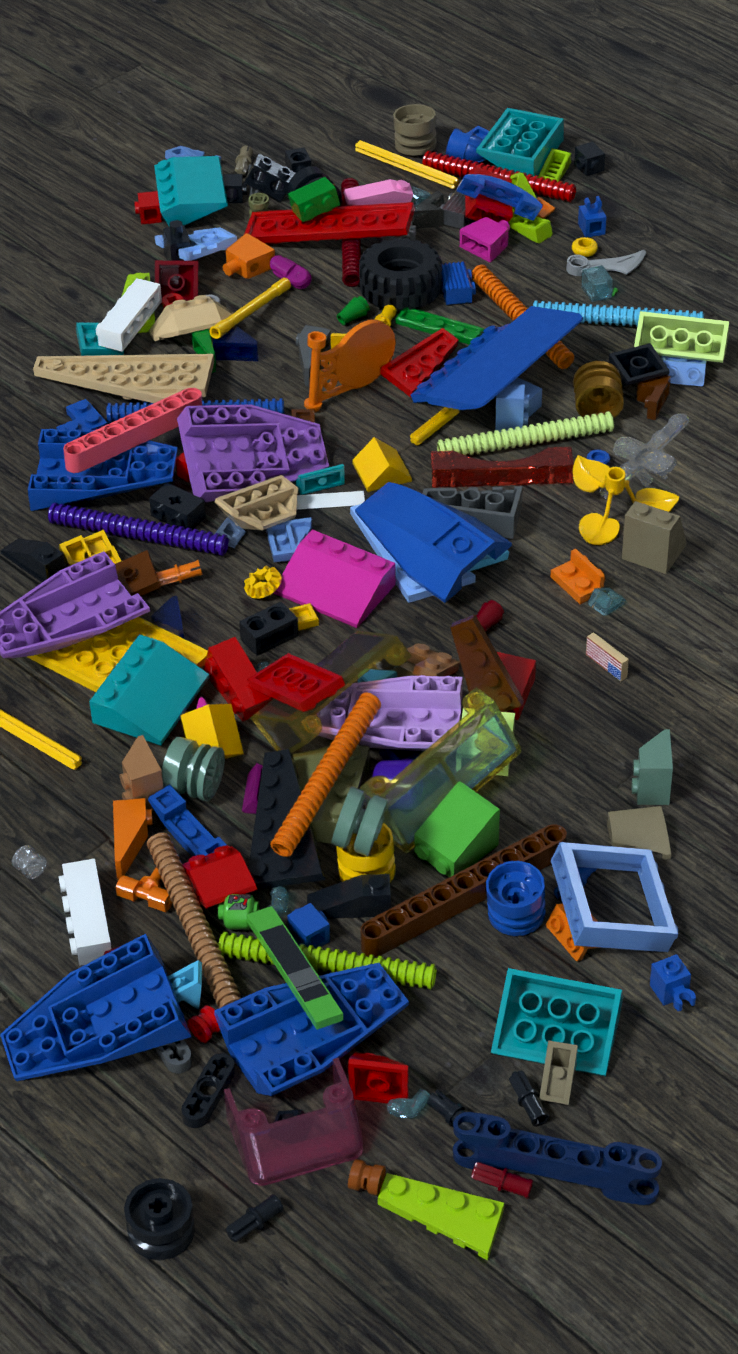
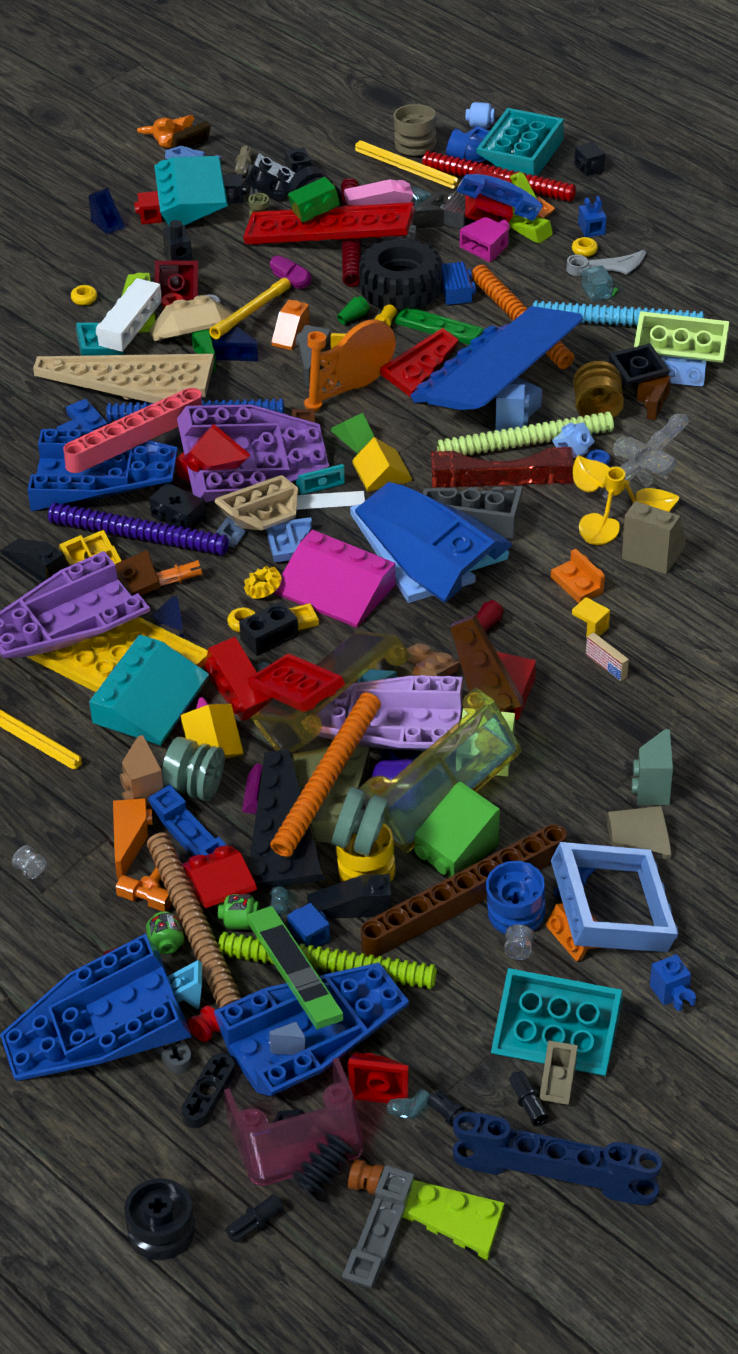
(83, 295): none -> yellow piece
(86, 910): white brick -> none
(104, 211): none -> clear blue slope
(165, 128): none -> orange animal
(165, 932): none -> bright green head
(191, 135): none -> dark brown plate
(203, 243): light blue wing -> none
(215, 452): none -> red slope
(237, 614): none -> yellow piece
(248, 257): orange torso -> none
(287, 1039): none -> sand blue slope
(290, 322): none -> slope
(323, 1165): none -> black piece
(354, 432): none -> bright green slope
(380, 1228): none -> dark grey slope
(433, 425): yellow axle -> none
(480, 115): none -> light blue head
(502, 1179): dark red axle -> none
(518, 942): none -> clear wheel
(556, 156): lime slope -> none
(574, 436): none -> light blue brick
(594, 614): none -> yellow panel
(605, 600): clear light blue slope -> none

